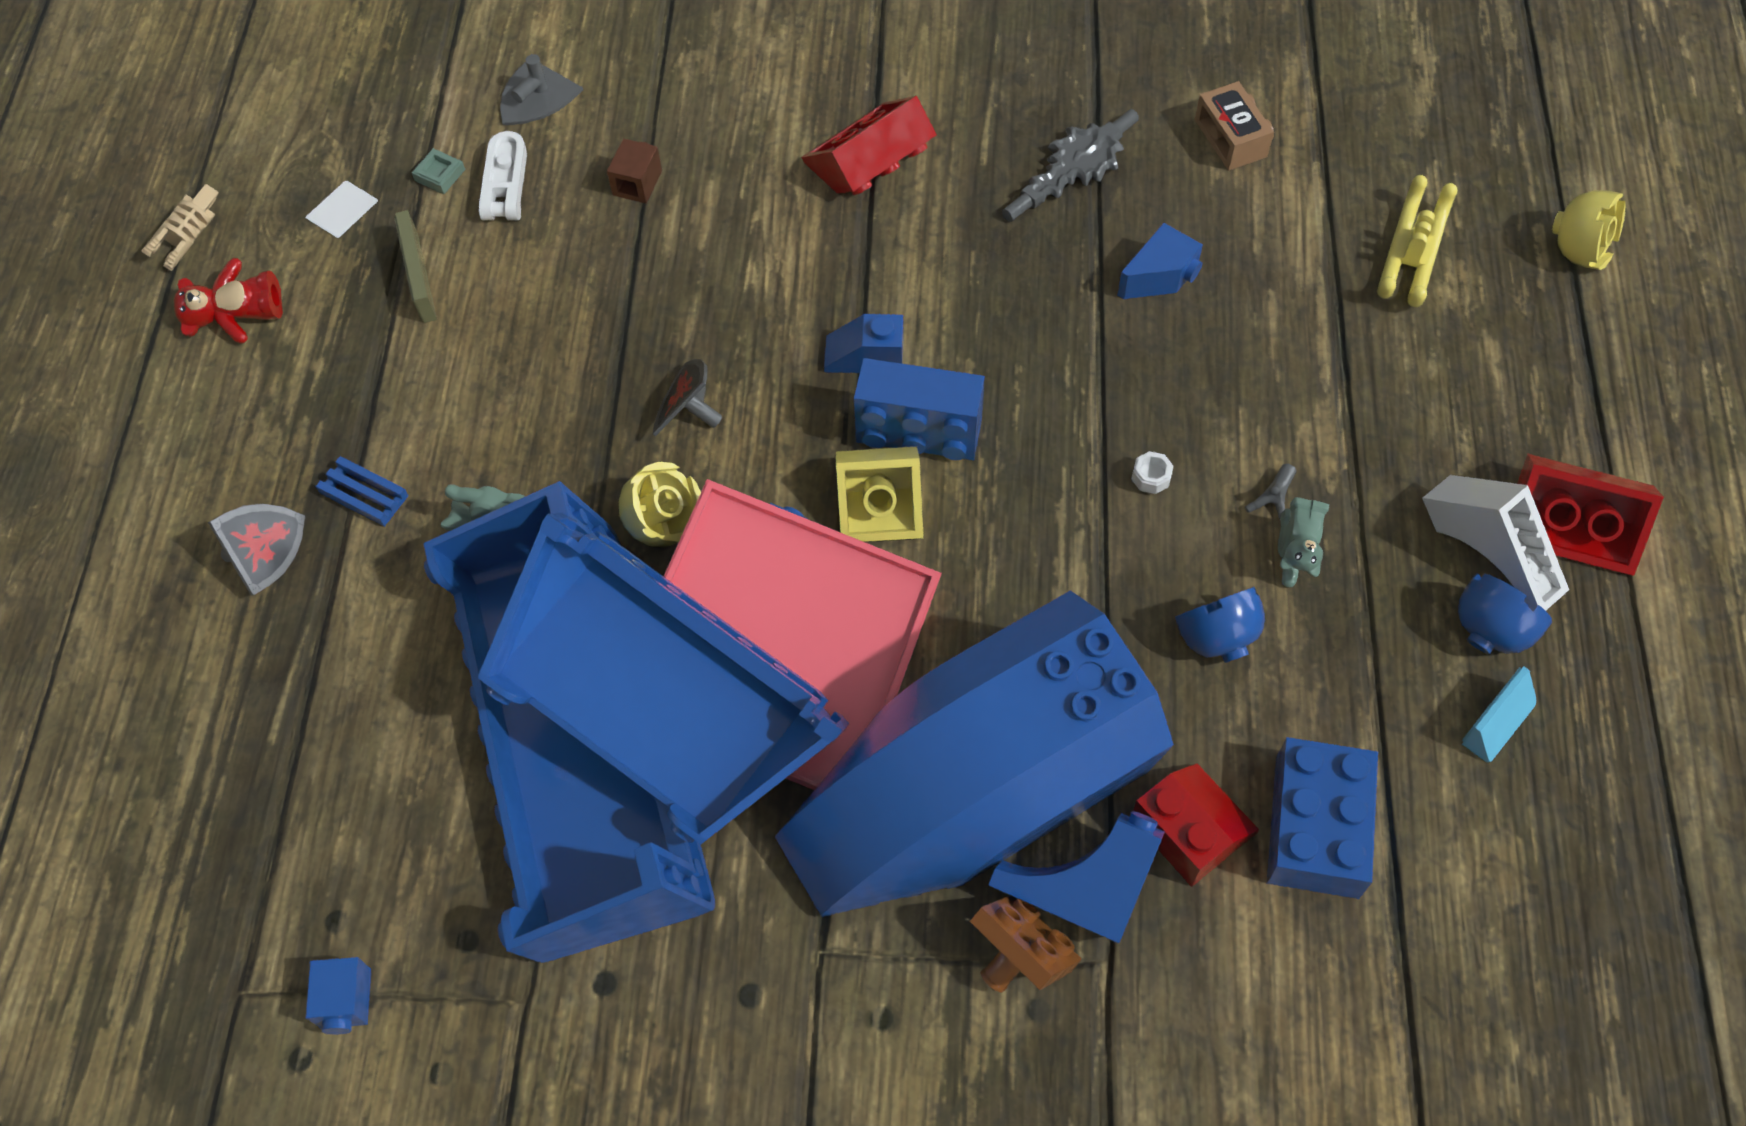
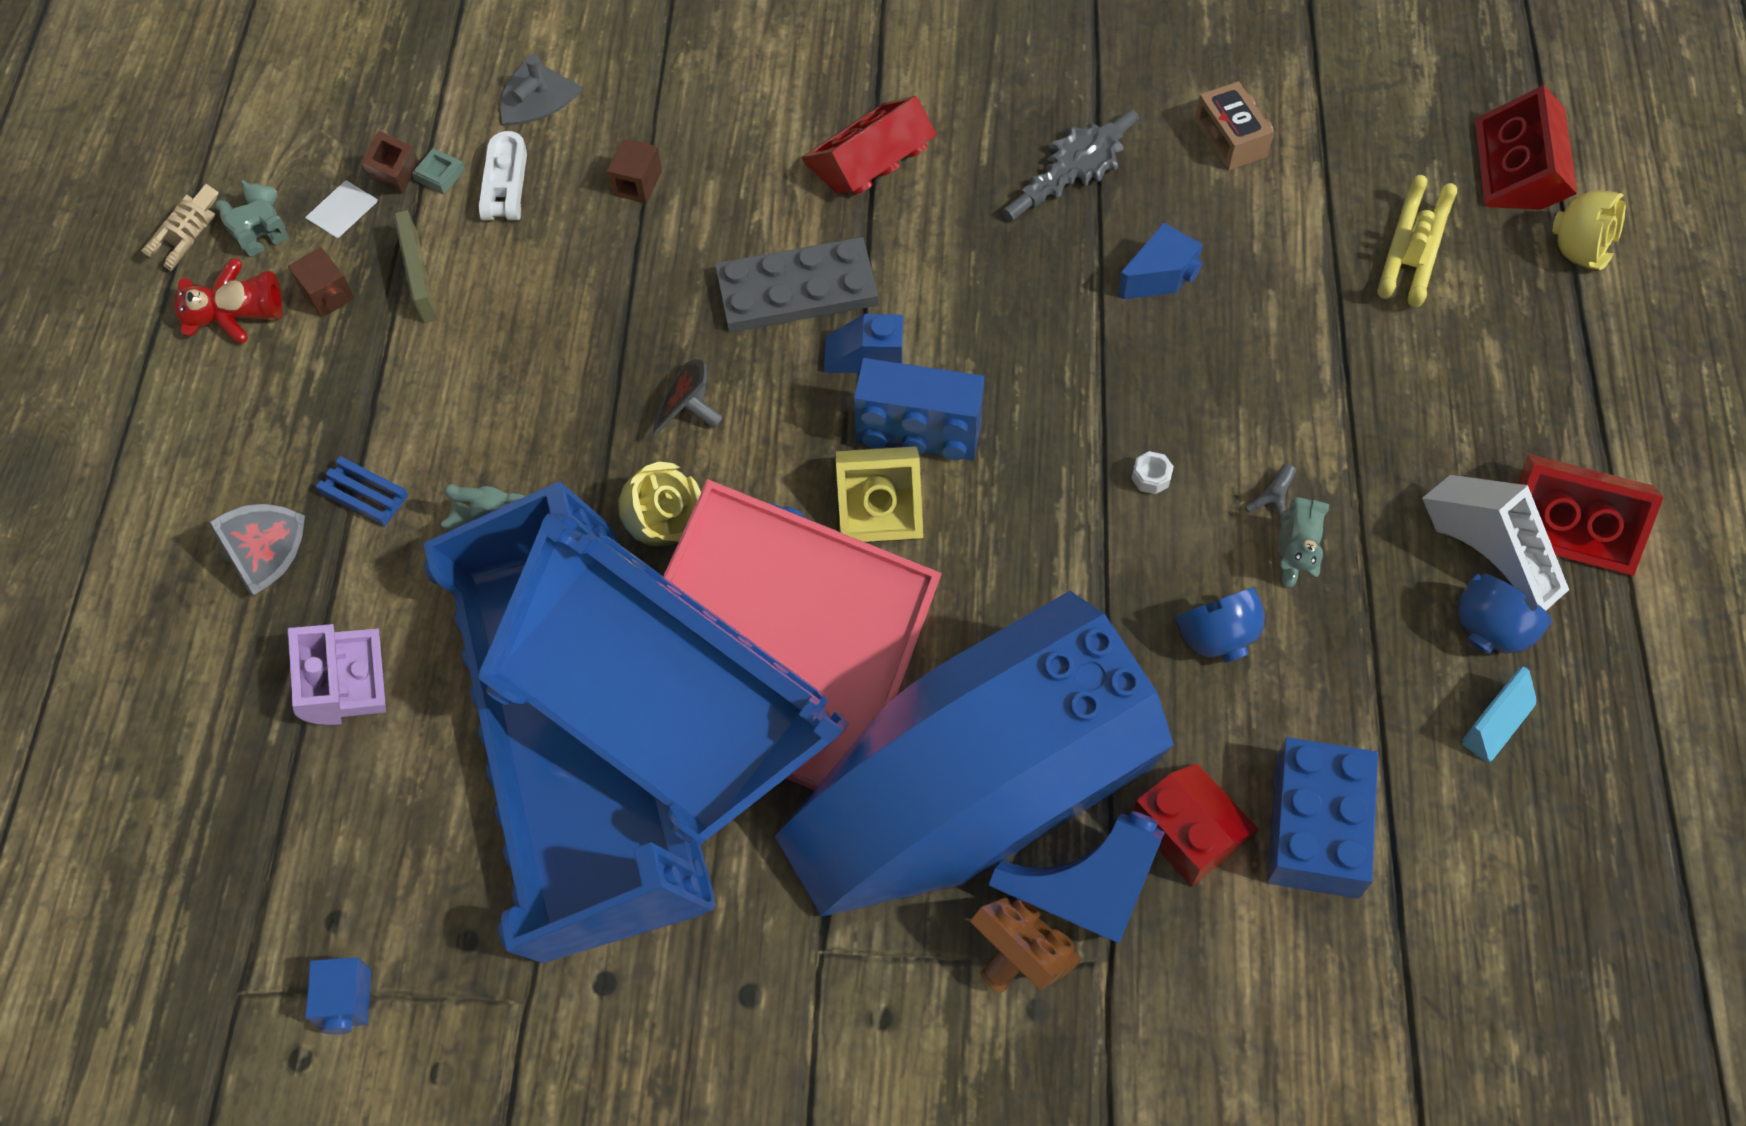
(254, 219): none -> sand green animal
(321, 282): none -> copper brick
(335, 673): none -> lavender brick
(390, 161): none -> copper brick
(796, 284): none -> dark grey plate
(1526, 153): none -> red slope

